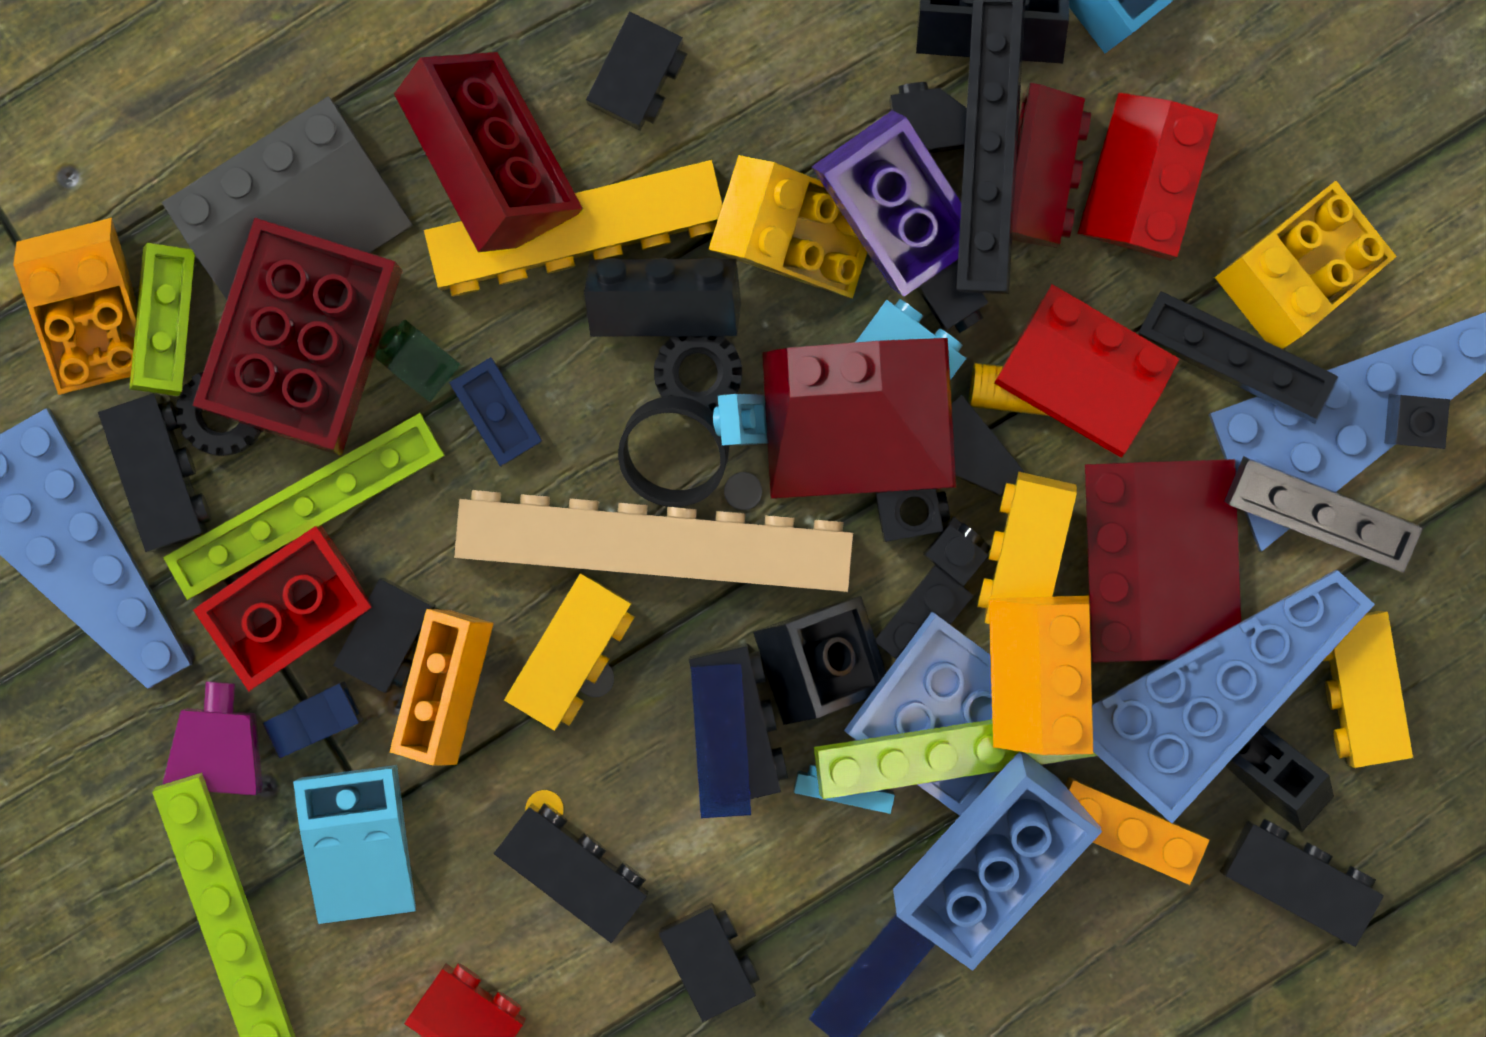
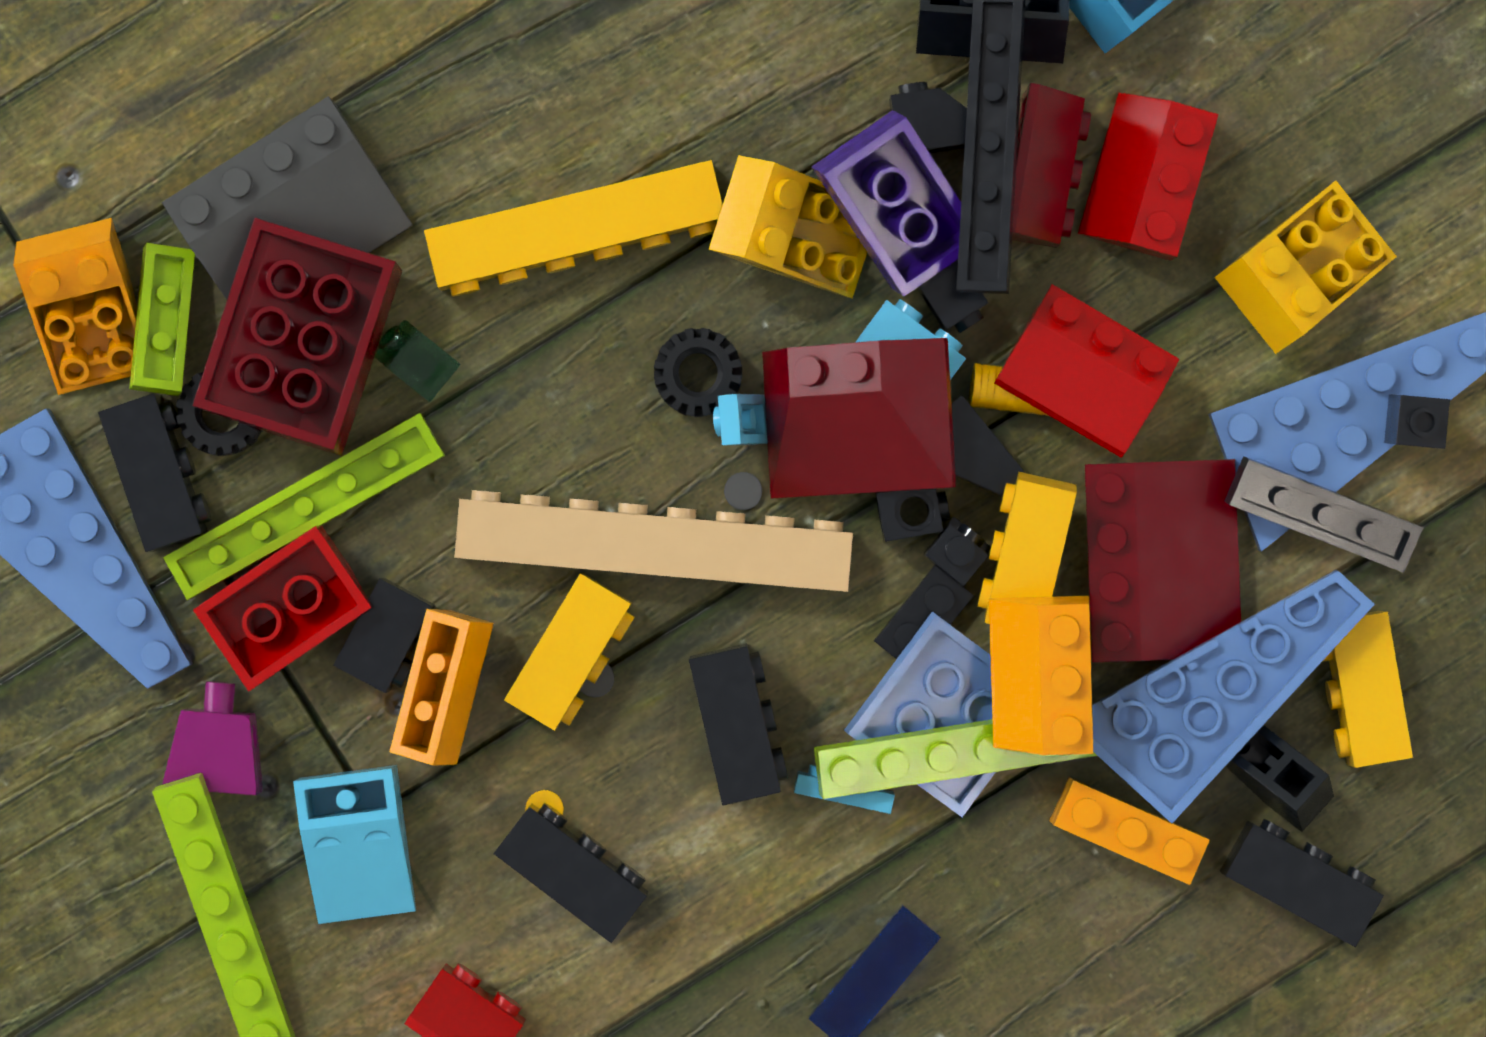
(313, 720): dark blue leg -> none
(486, 149): dark red slope -> none
(496, 411): dark blue plate -> none
(636, 72): black brick -> none
(658, 494): black tyre -> none
(662, 297): black brick -> none
(708, 961): black brick -> none
(720, 740): clear blue plate -> none
(821, 660): black slope -> none
(995, 861): medium blue slope -> none
(1238, 357): black plate -> none

